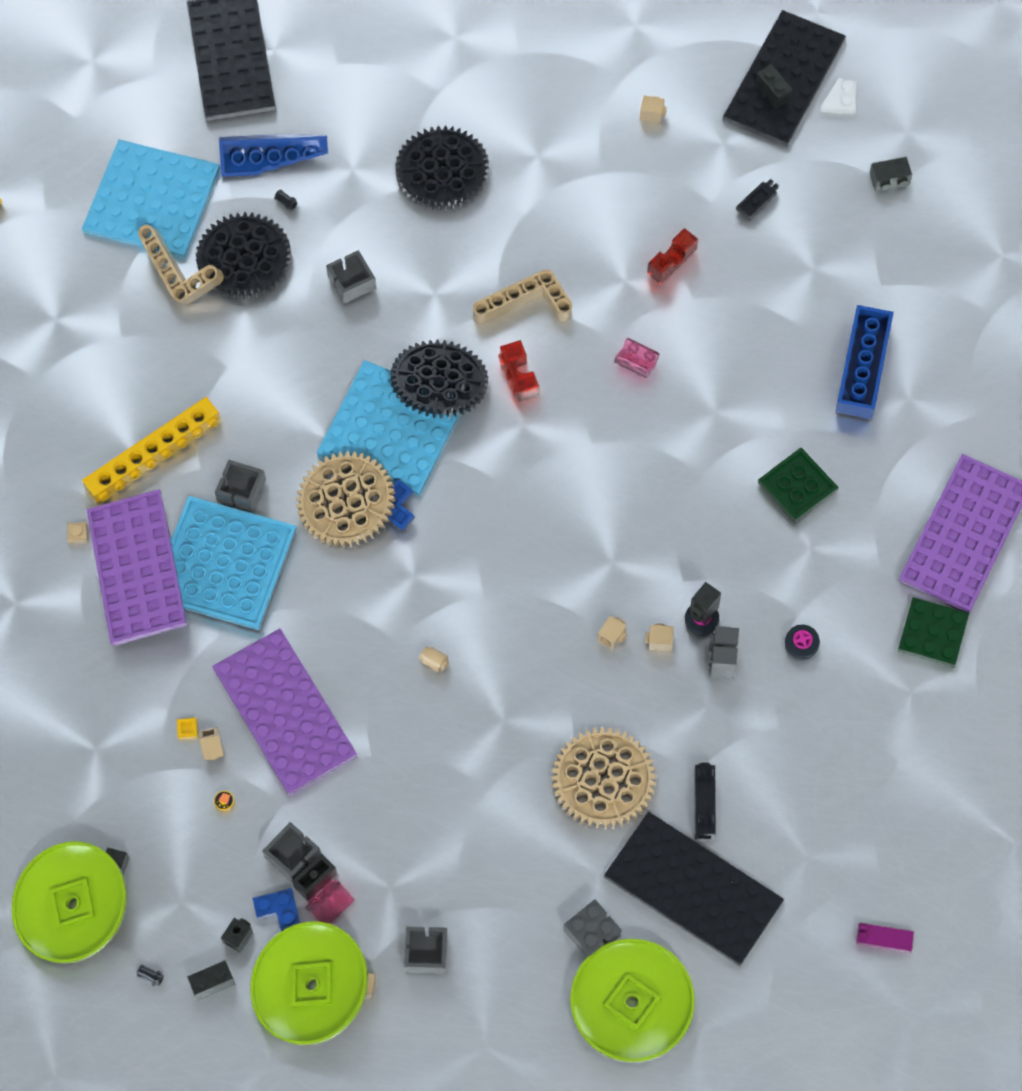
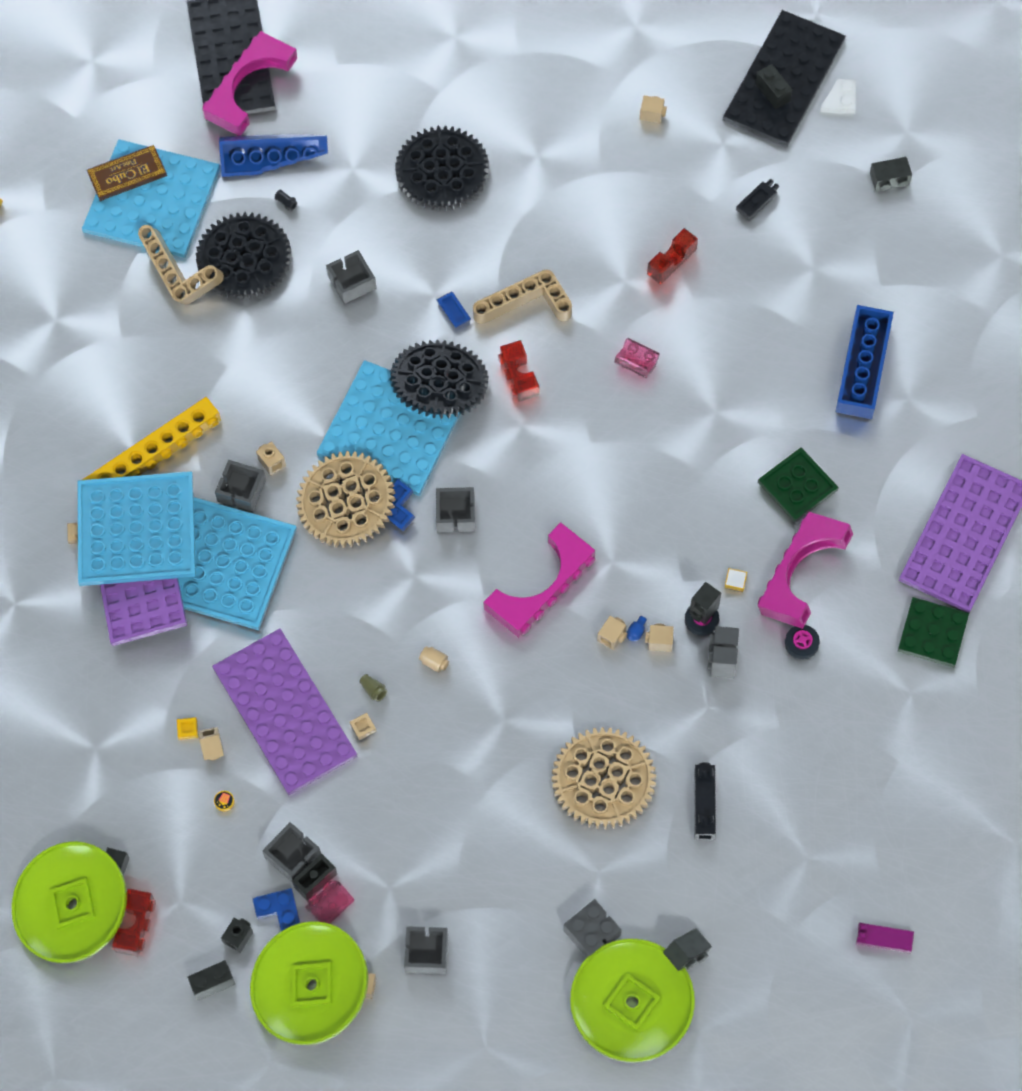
(126, 172): none -> reddish brown tile
(131, 940): none -> clear red arch
(136, 528): none -> medium azure plate
(150, 975): black pin -> none
(262, 53): none -> dark pink arch
(270, 458): none -> tan brick
(362, 726): none -> tan plate
(374, 688): none -> olive cone
(453, 309): none -> blue tile
(455, 509): none -> dark grey piece
(520, 612): none -> dark pink arch
(636, 629): none -> blue cylinder
(687, 950): none -> pearl dark grey brick
(694, 888): black plate -> none
(735, 579): none -> white tile
(813, 535): none -> dark pink arch

